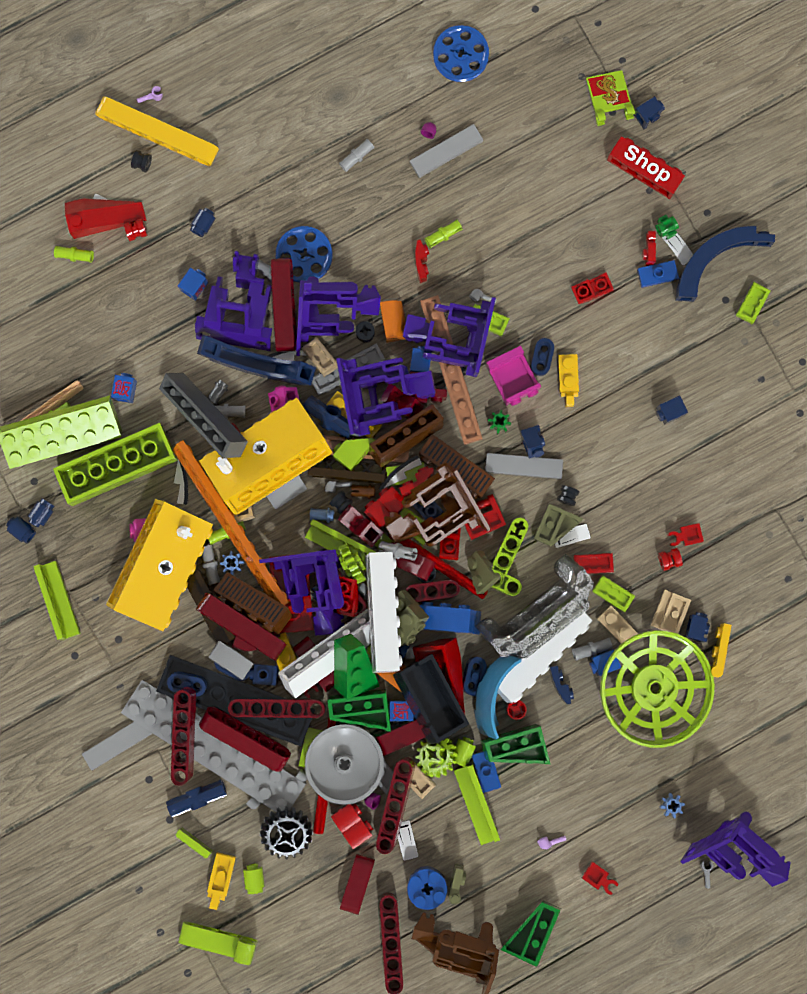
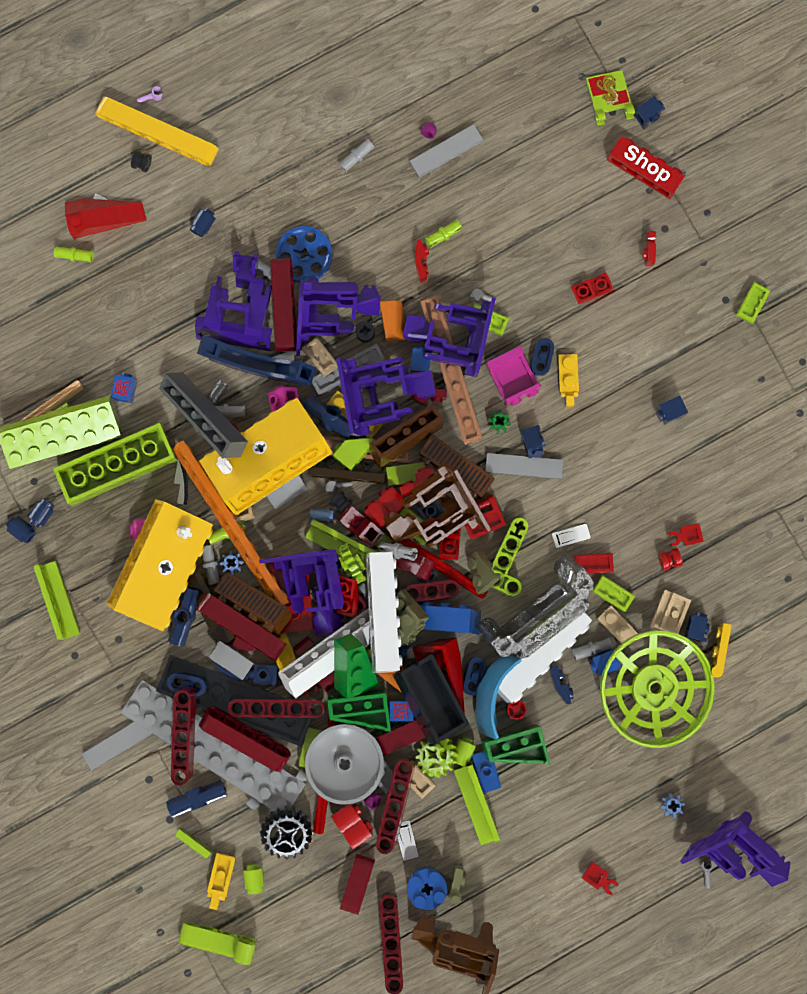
(135, 229): red wheel -> none
(180, 627): none -> dark blue piece
(193, 283): blue brick -> none
(364, 491): reddish brown pin -> none
(394, 394): dark red brick -> none
(398, 474): sticker -> none
(453, 50): blue wedge -> none
(533, 935): green wedge -> none
(544, 843): lavender hand -> none
(555, 525): olive wing -> none
(568, 495): black wheel -> none
(657, 274): blue plate -> none
(667, 226): green gear -> none
(679, 248): white sticker -> none
(741, 236): dark blue arch -> none

